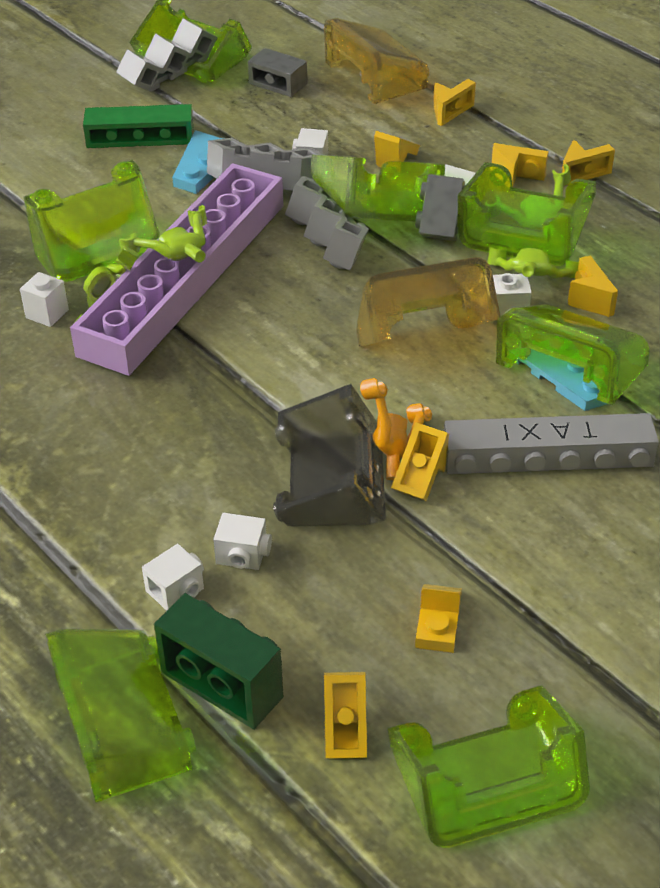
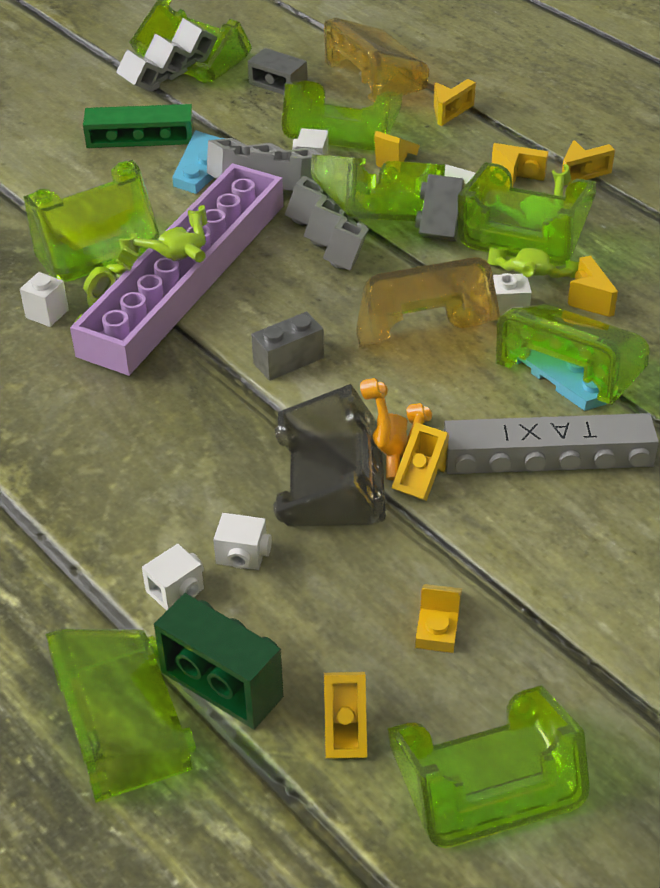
(288, 345): none -> flat silver brick
(346, 126): none -> clear neon green windscreen

